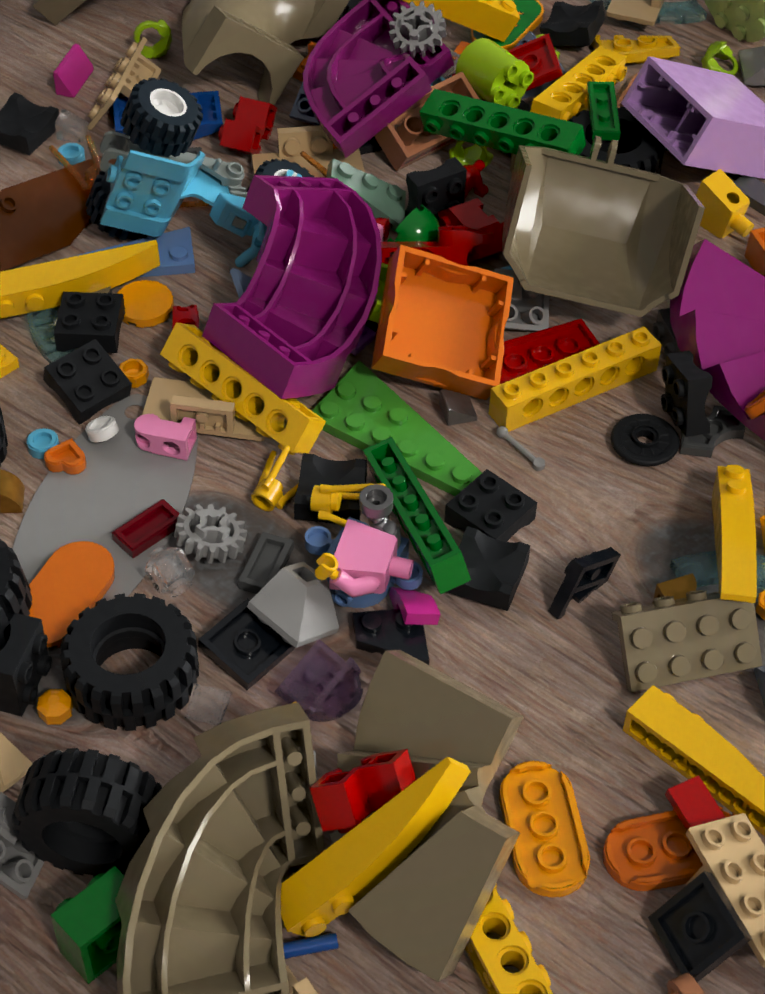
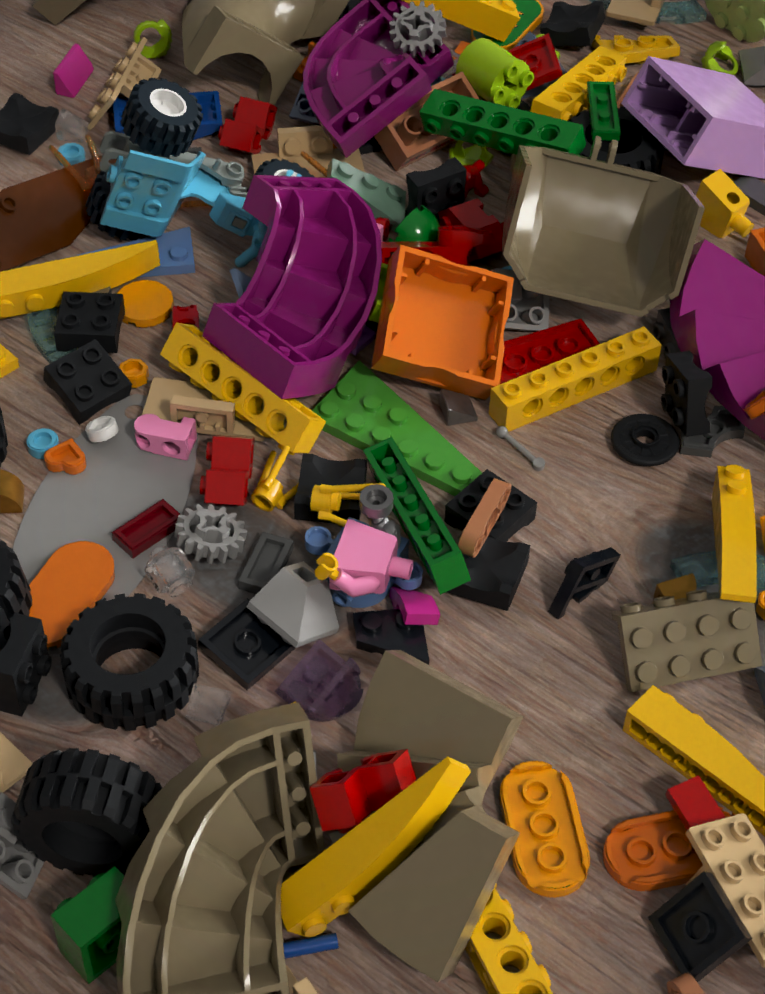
(54, 706): light orange tile -> none
(229, 471): none -> red brick
(484, 517): none -> nougat beam

